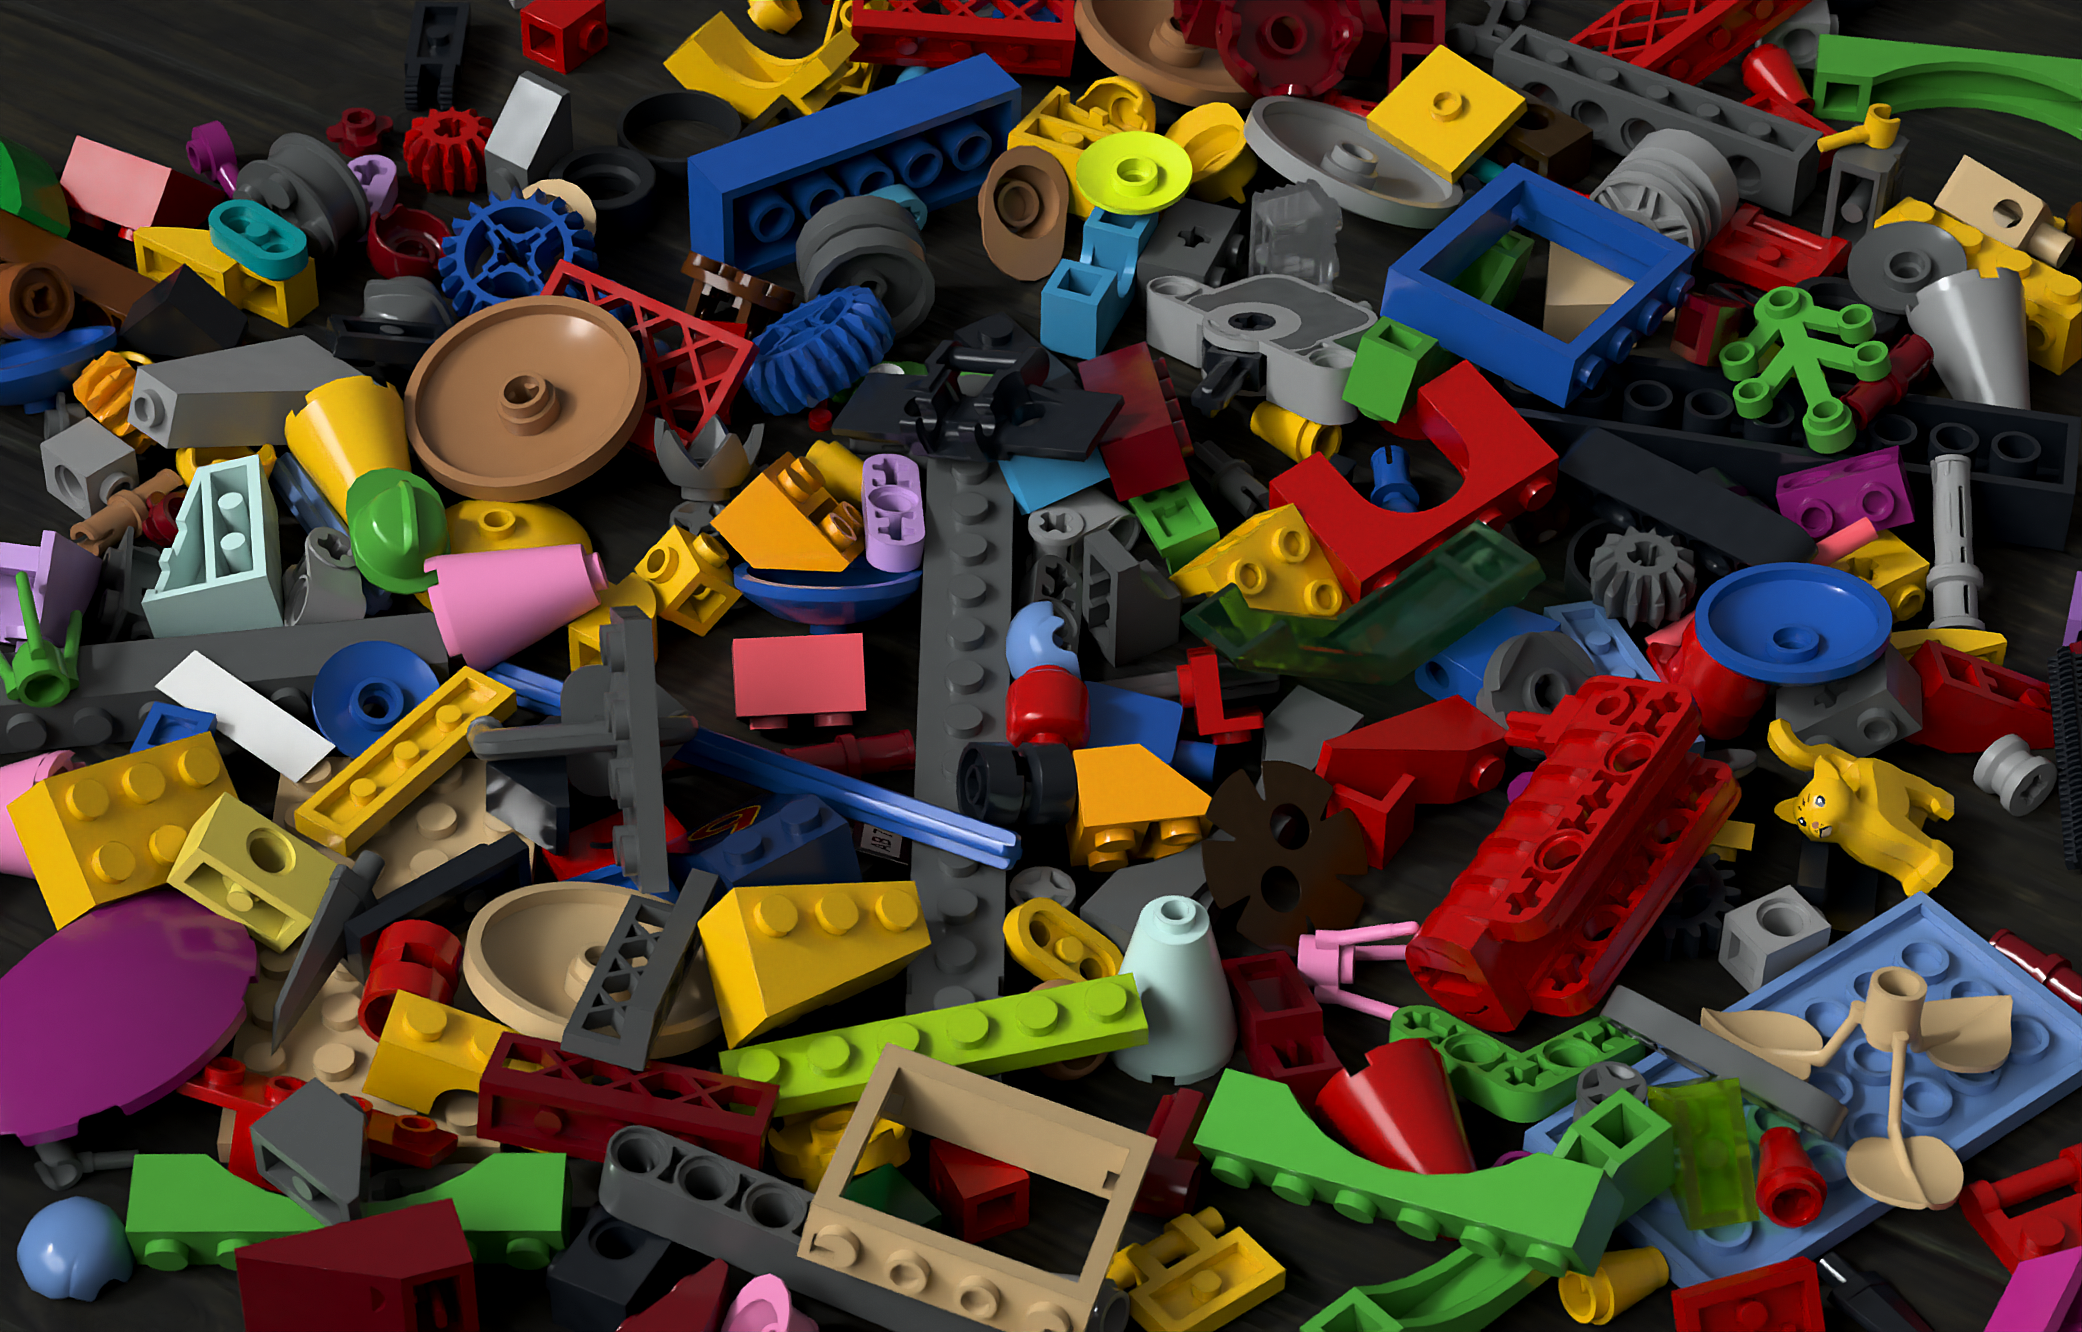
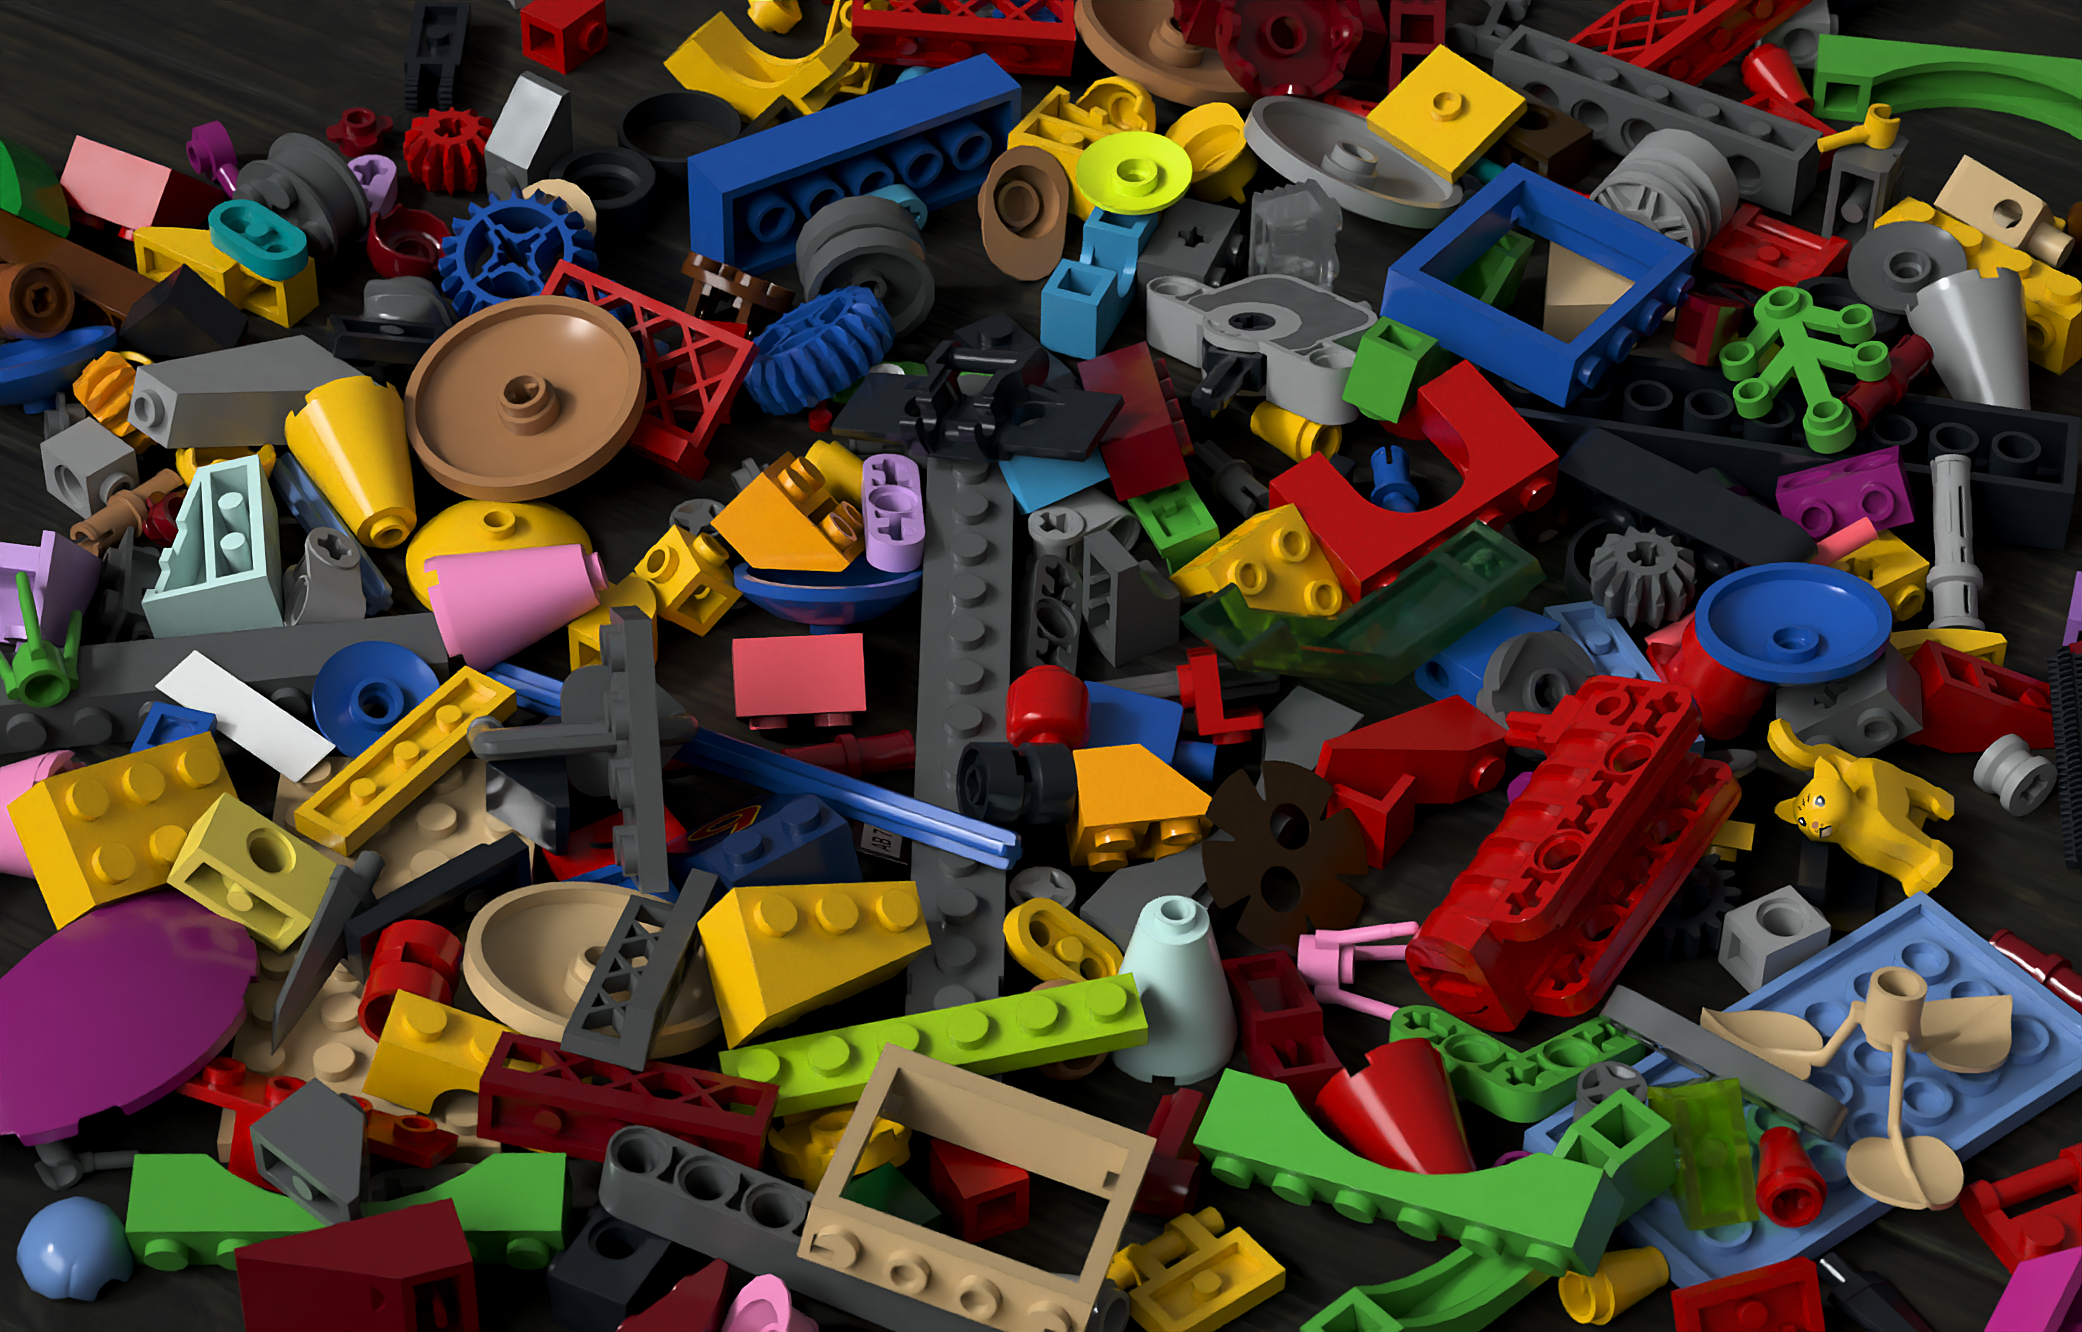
(395, 527): bright green piece -> none
(711, 462): dark grey piece -> none
(1033, 641): medium blue hair -> none

